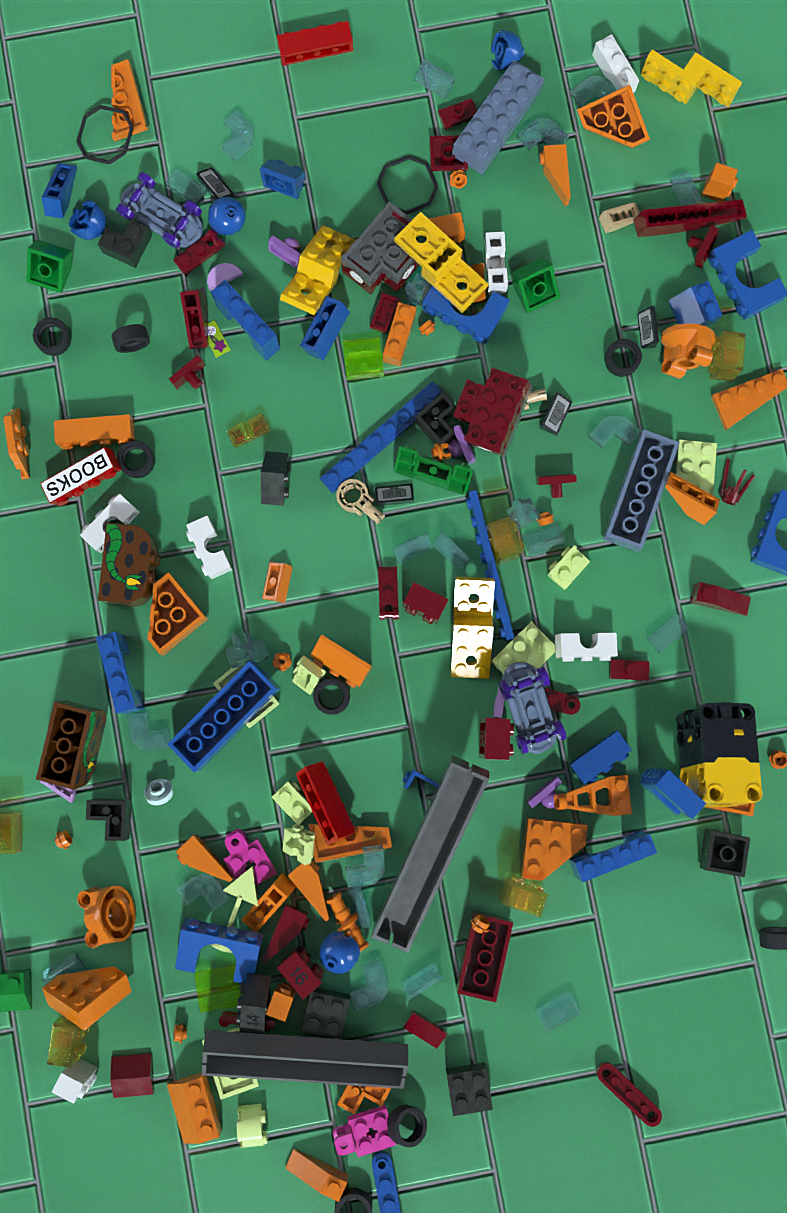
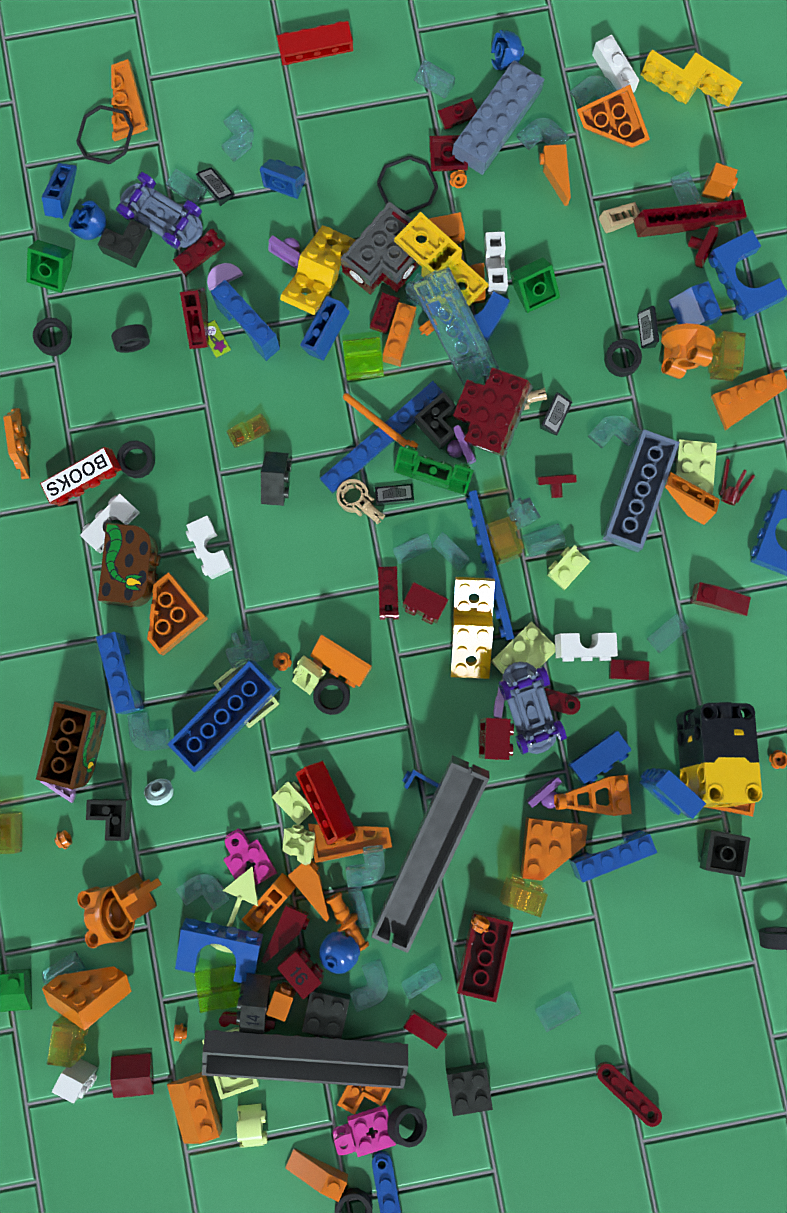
(94, 430): orange brick -> none
(135, 896): none -> orange bracket
(188, 374): dark red tile -> none
(200, 857): orange slope -> none
(224, 223): blue cylinder -> none
(277, 582): orange slope -> none
(378, 422): none -> orange piece
(438, 454): orange plate -> none
(455, 325): none -> clear light blue slope
(546, 518): orange plate -> none

